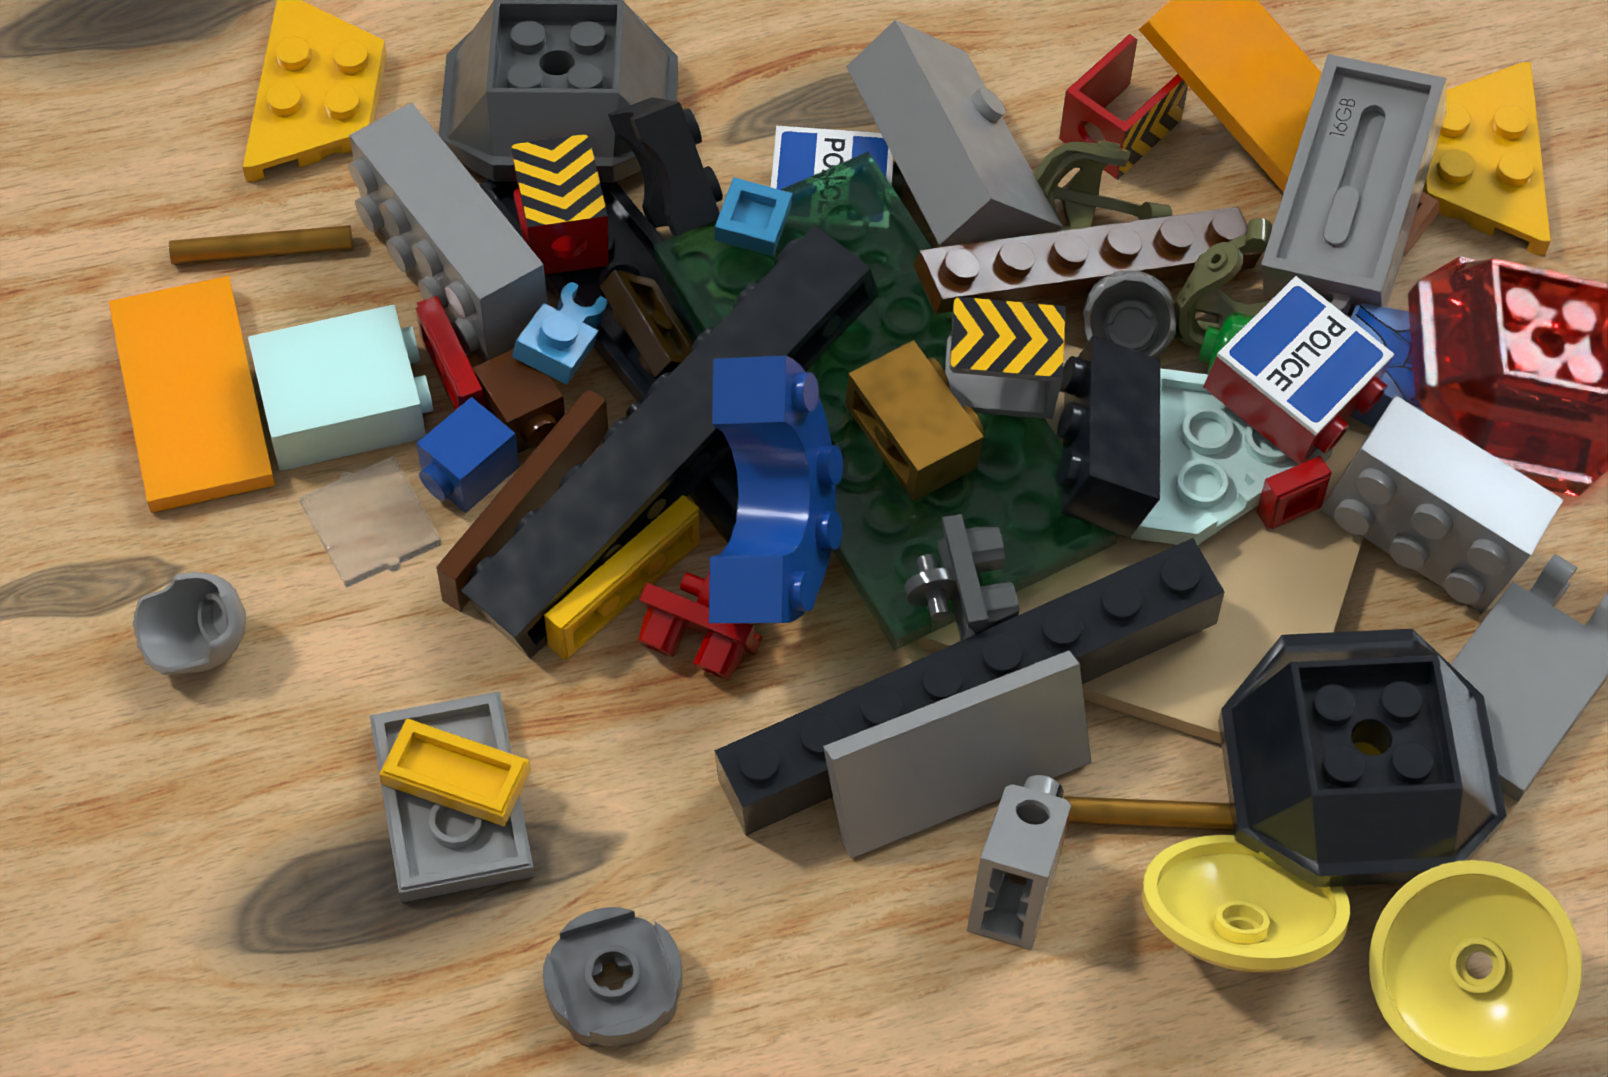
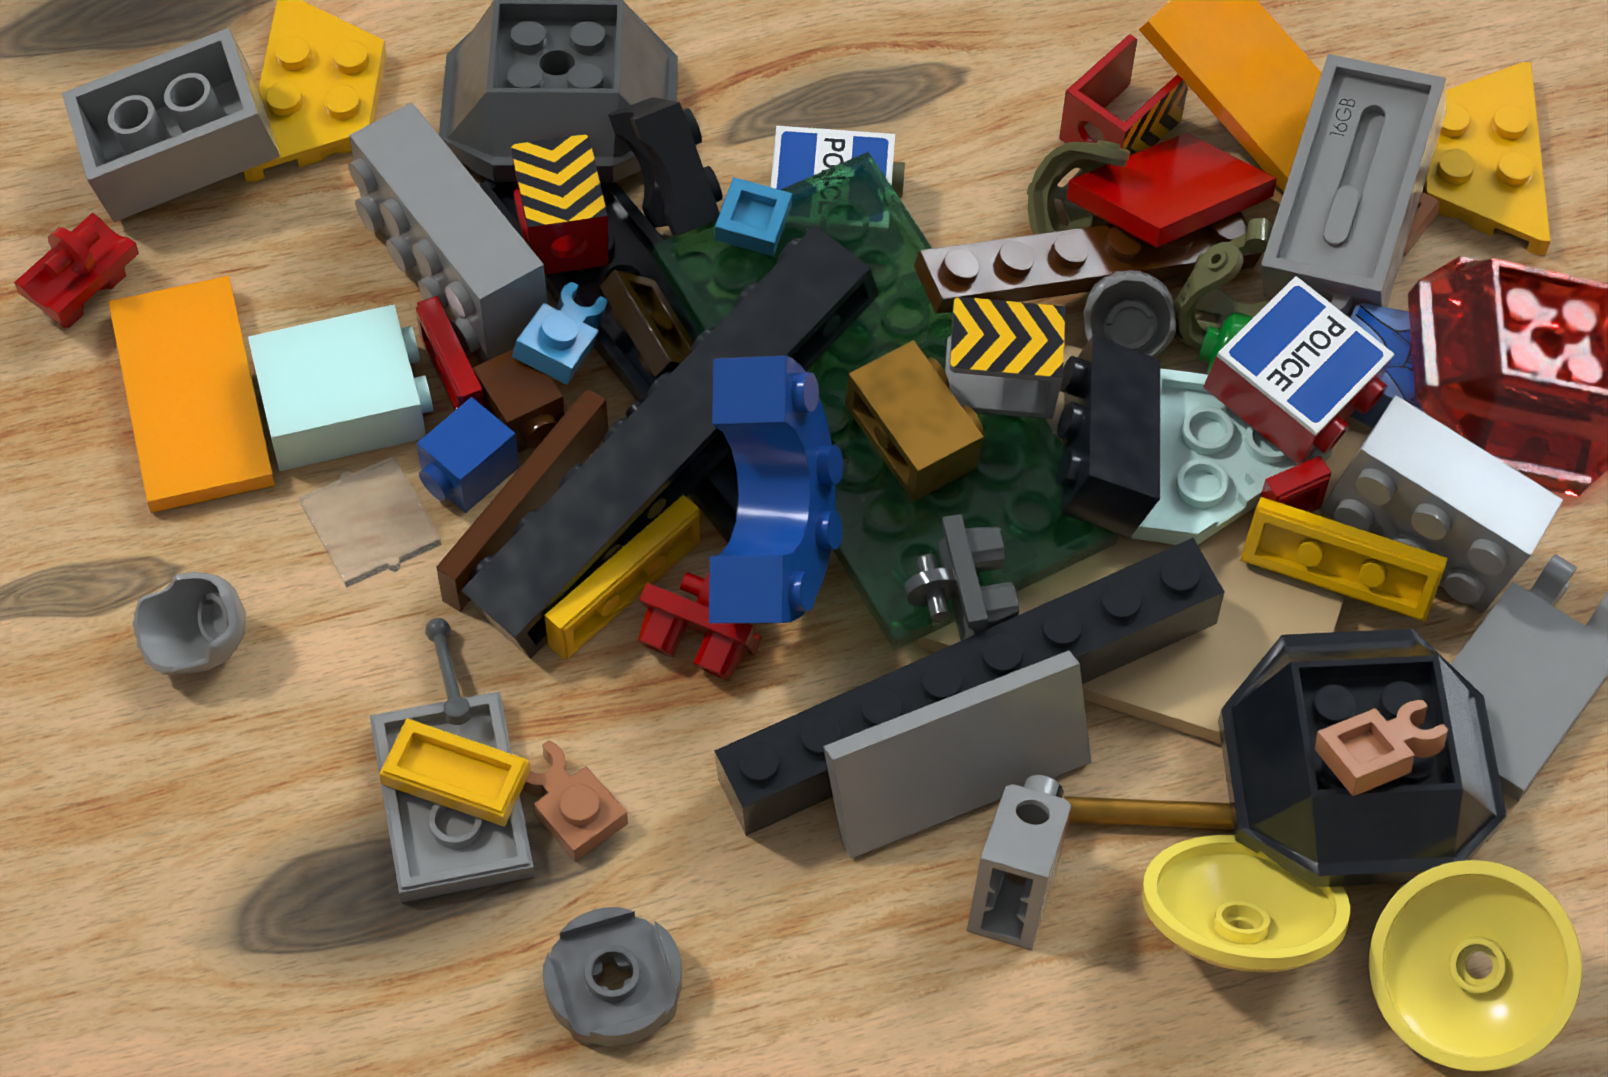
(76, 268): none -> red hips
(170, 125): none -> light grey brick
(260, 244): pearl gold bar -> none
(456, 708): none -> dark grey hinge
(574, 807): none -> nougat plate
(949, 139): light grey brick -> none
(1171, 189): none -> red tile
(1343, 559): none -> yellow tile
(1375, 751): none -> nougat plate

